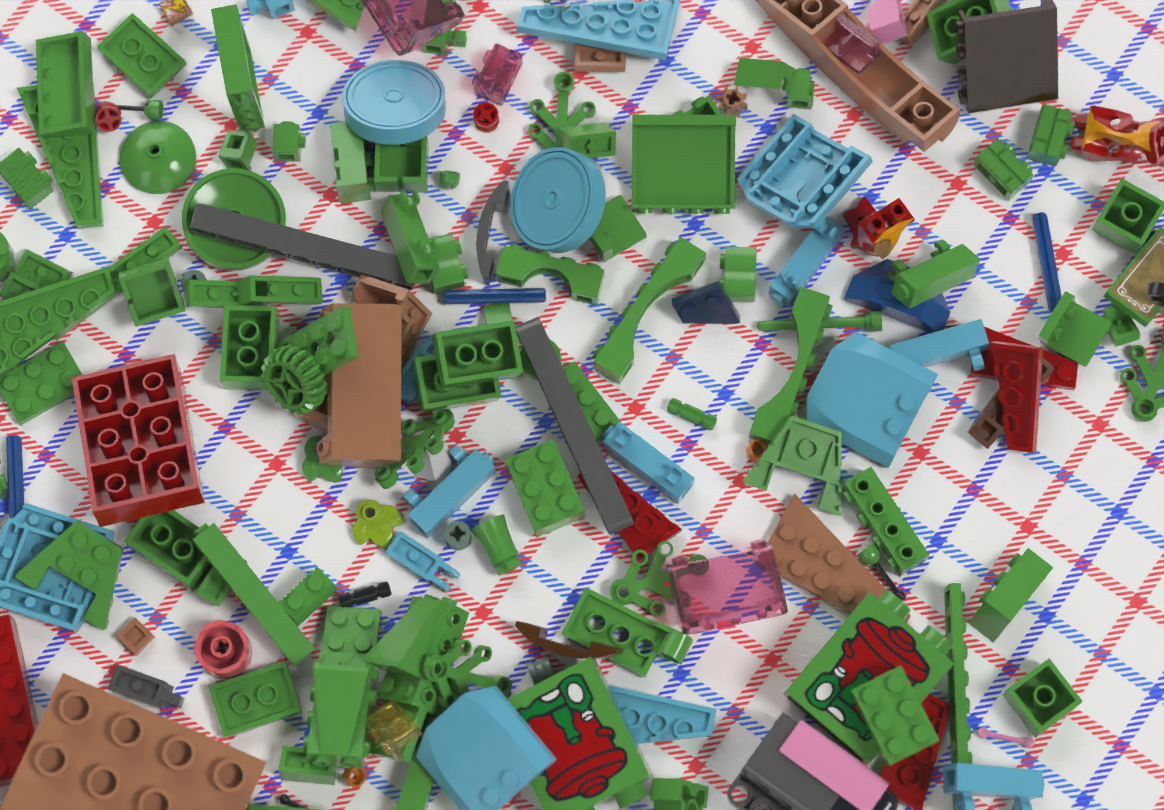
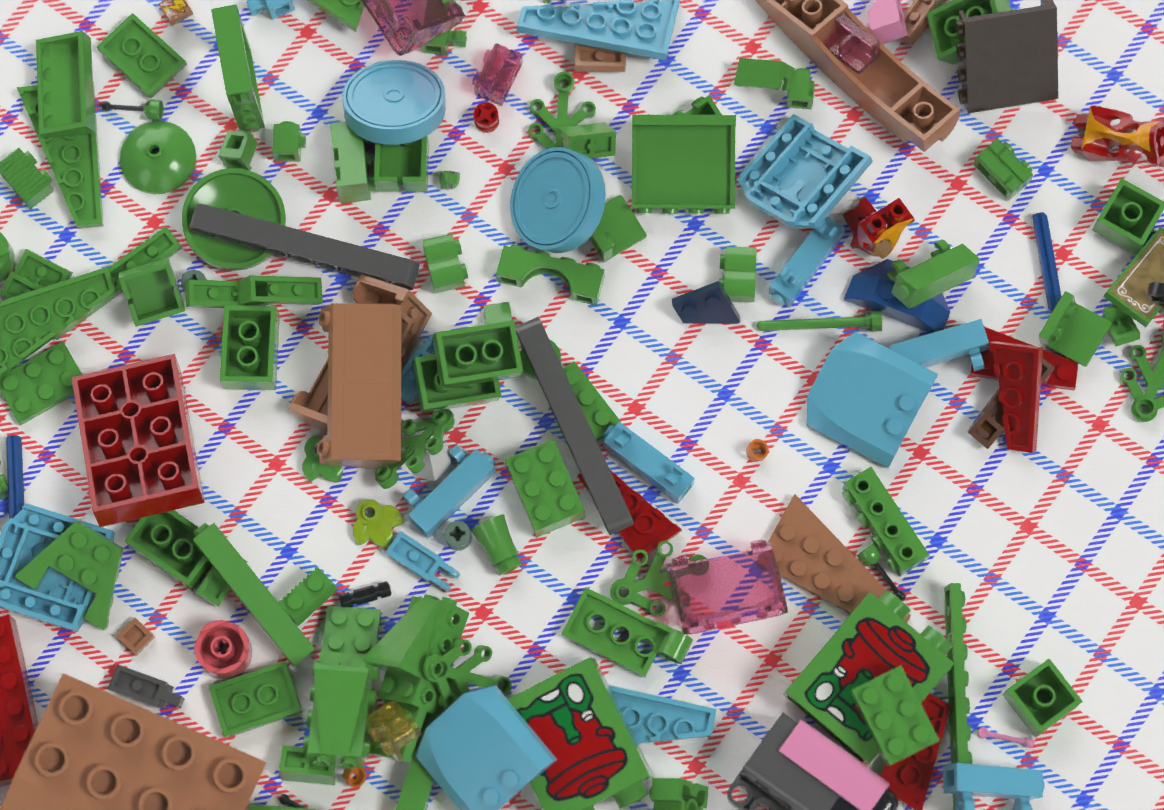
(108, 122): red wheel -> none
(294, 379): bright green gear -> none
(321, 333): bright green hinge -> none
(410, 238): bright green brick -> none
(495, 203): dark grey slope -> none
(495, 296): blue axle -> none
(538, 636): reddish brown slope -> none
(540, 670): sand green wheel -> none
(679, 267): bright green arch -> none
(692, 414): bright green axle -> none
(729, 95): nougat gear -> none
(807, 316): bright green arch -> none
(808, 451): bright green wing -> none
(1010, 594): bright green wedge -> none
(1049, 135): bright green brick -> none

